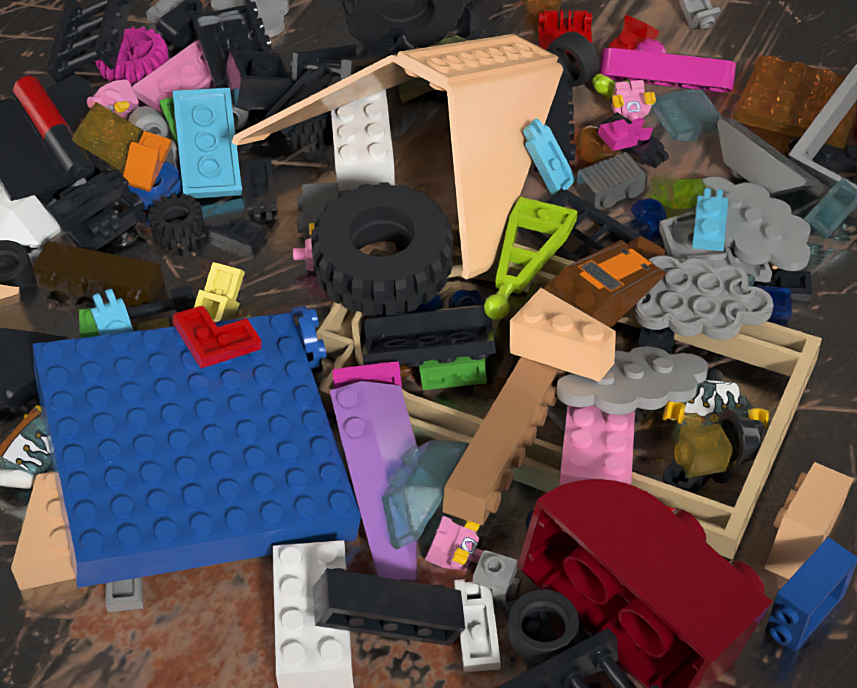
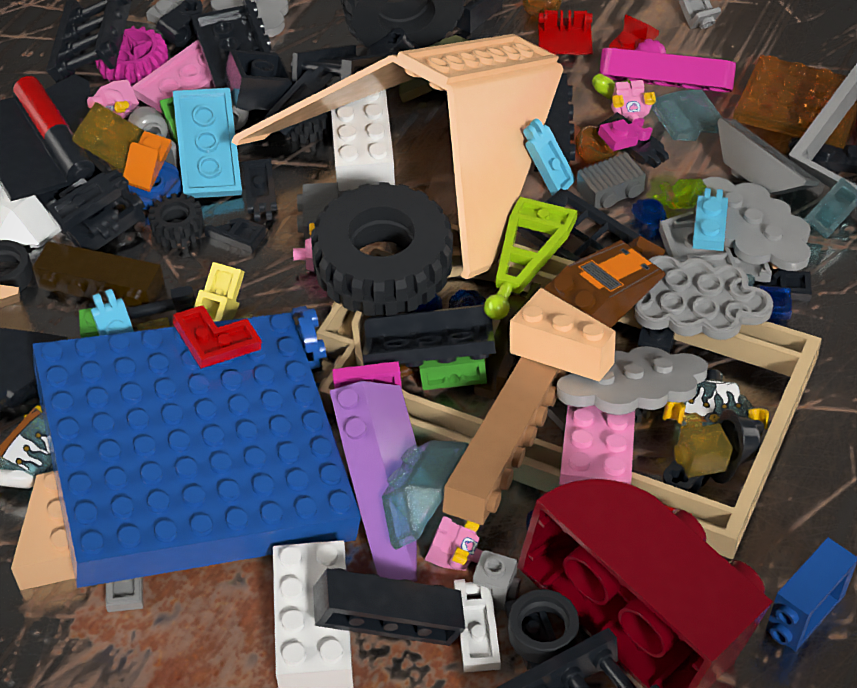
(582, 51): black tyre -> none
(807, 518): light nougat wedge -> none

